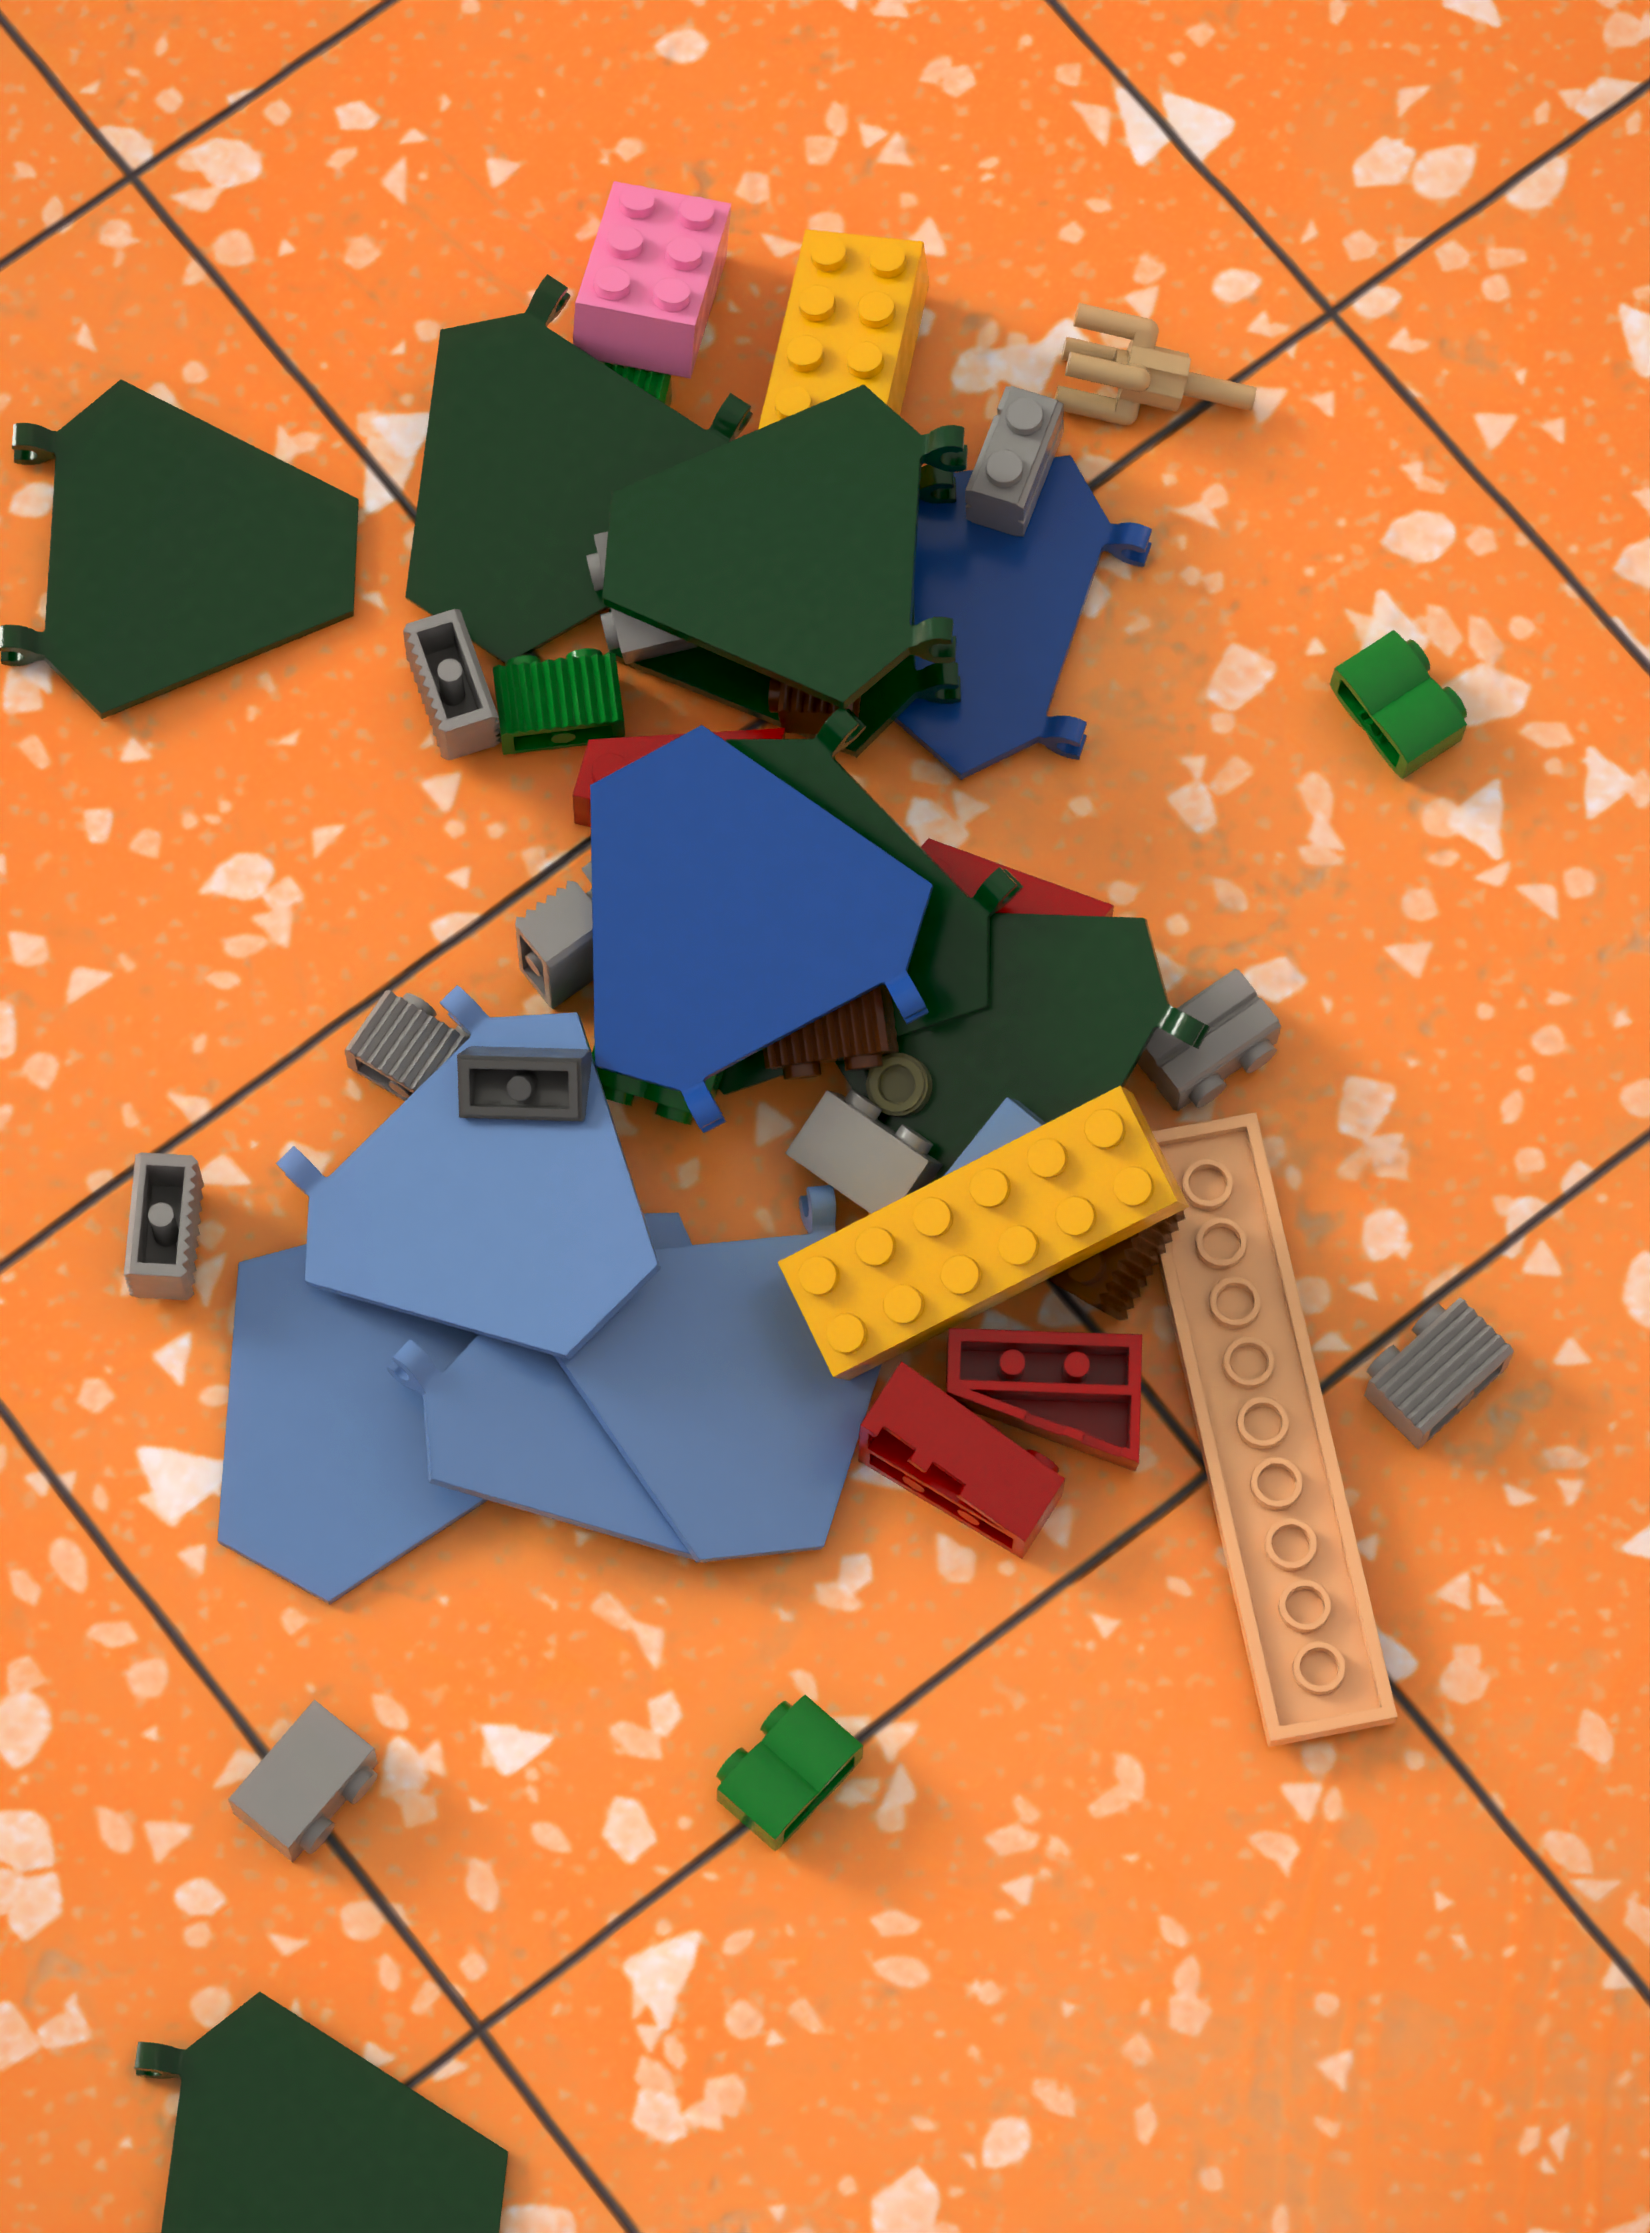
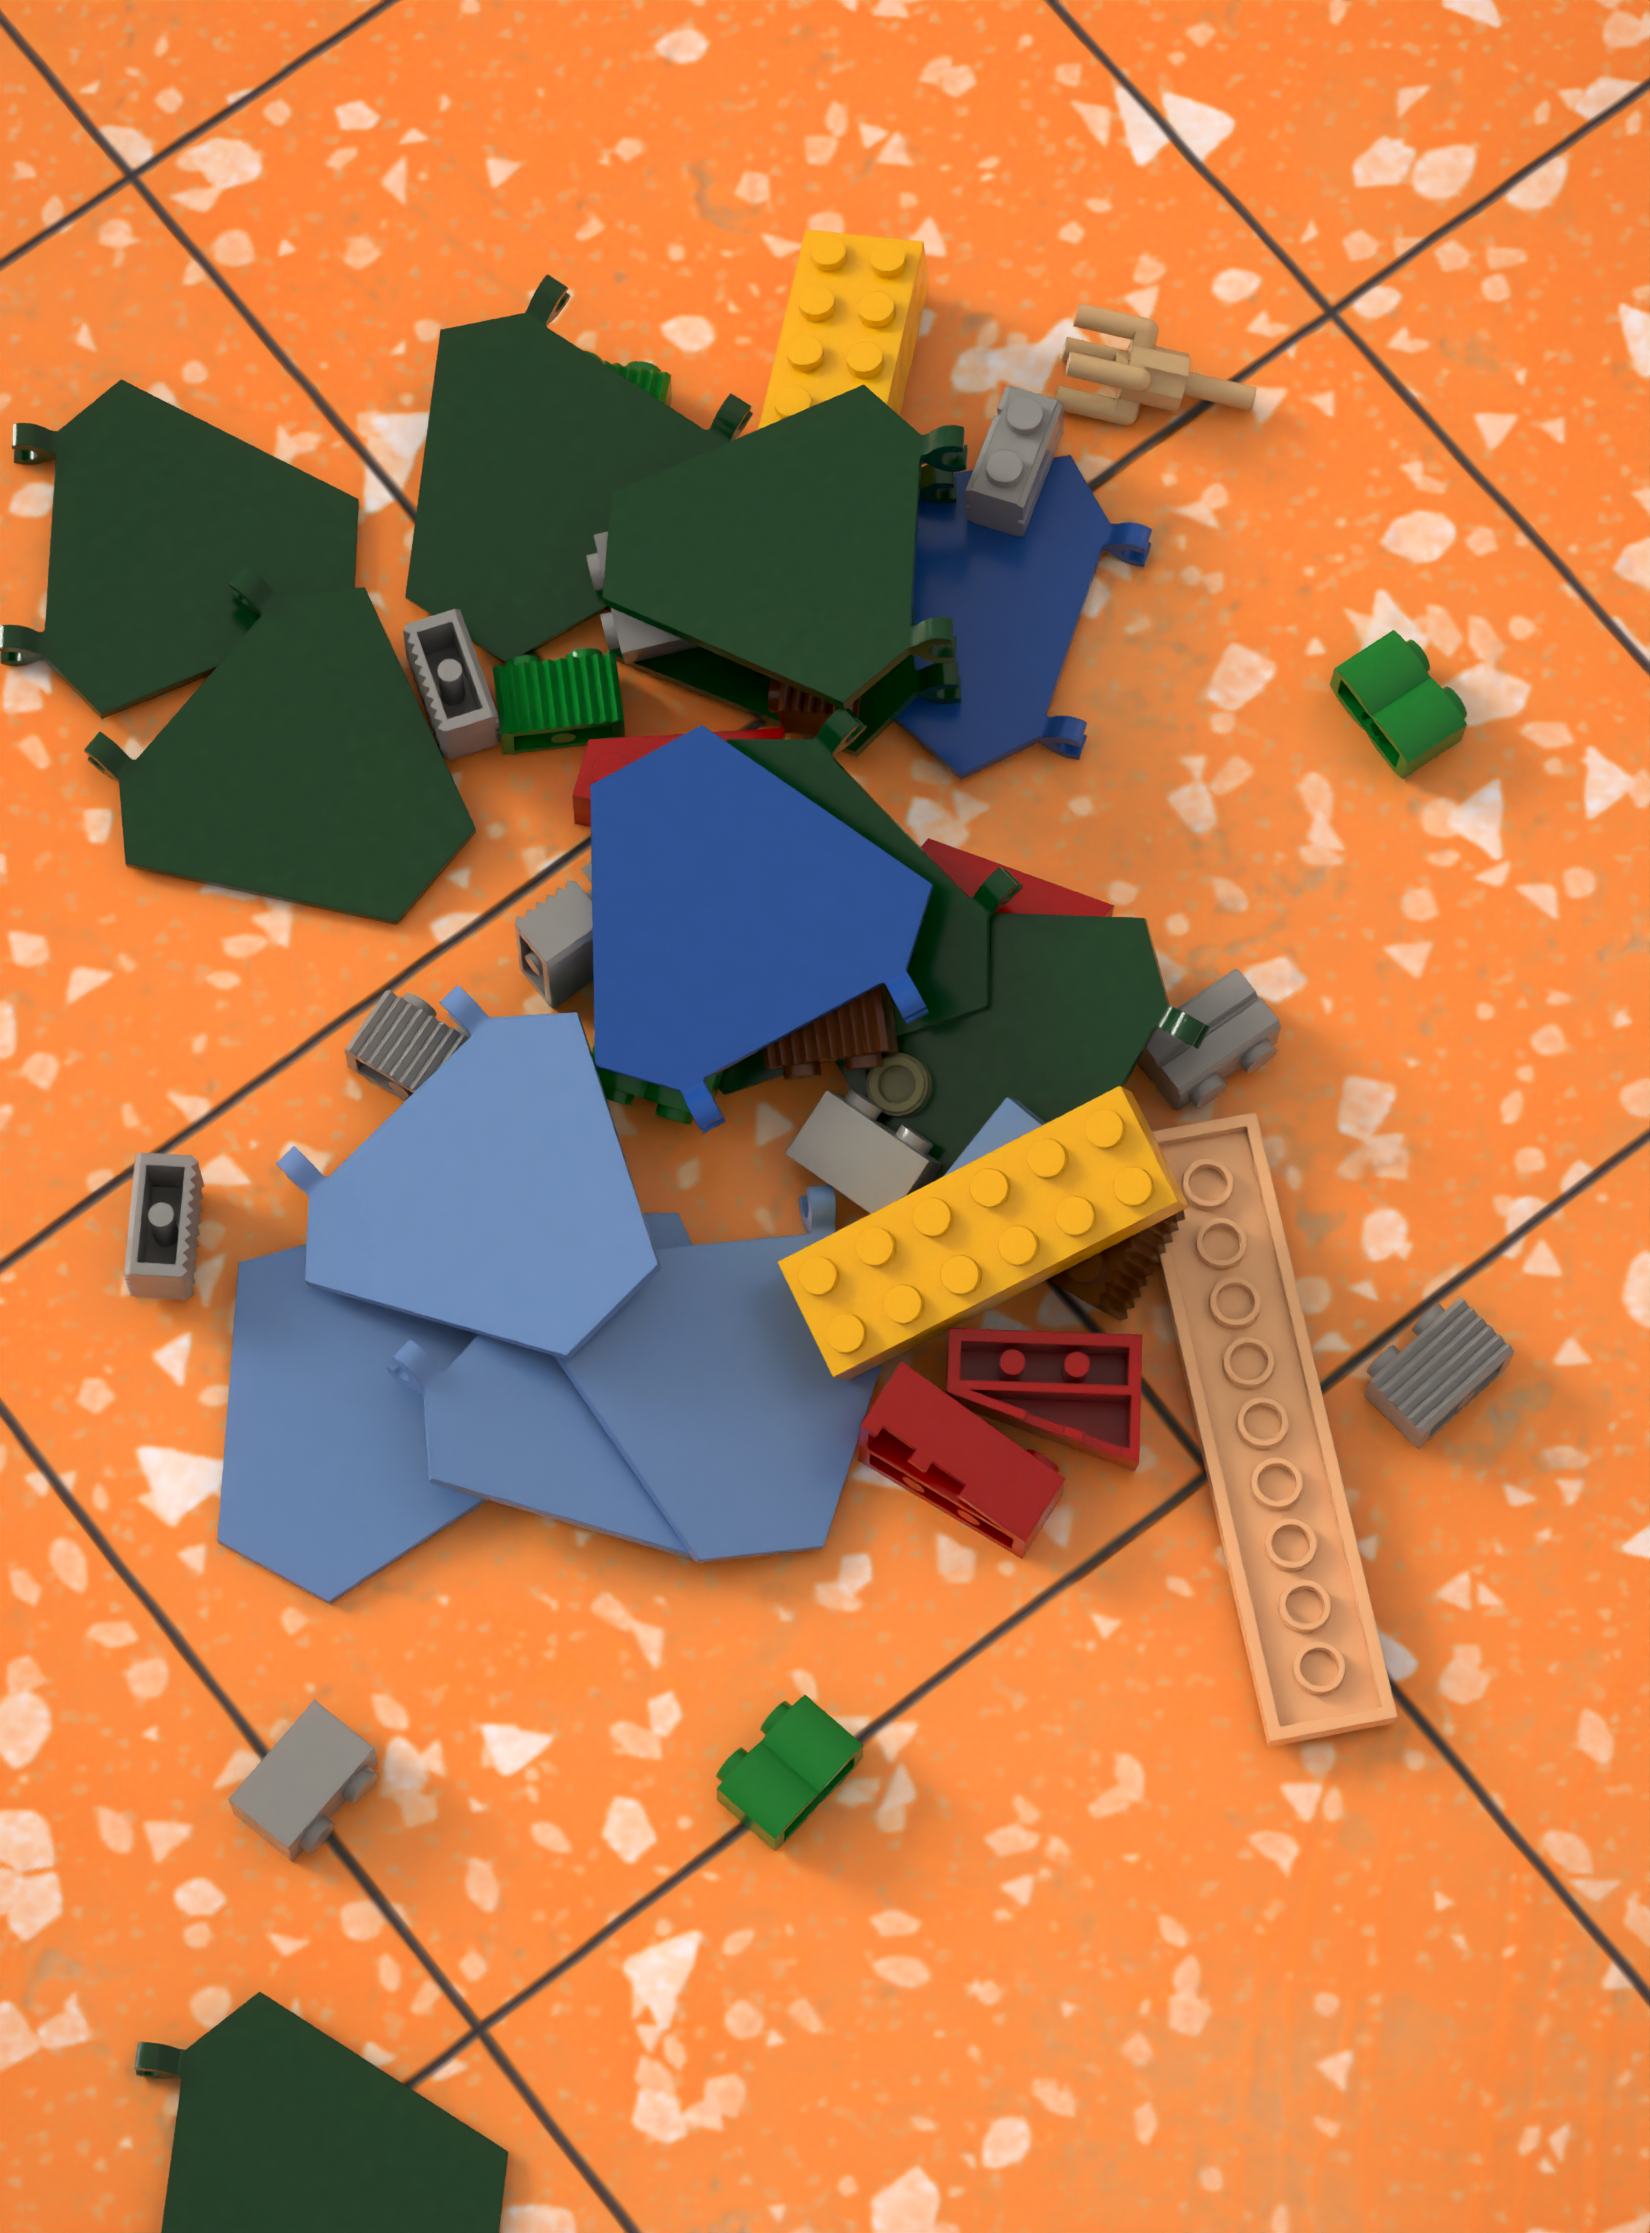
(296, 767): none -> dark green flag
(523, 1083): dark grey slope -> none
(651, 279): bright pink brick -> none

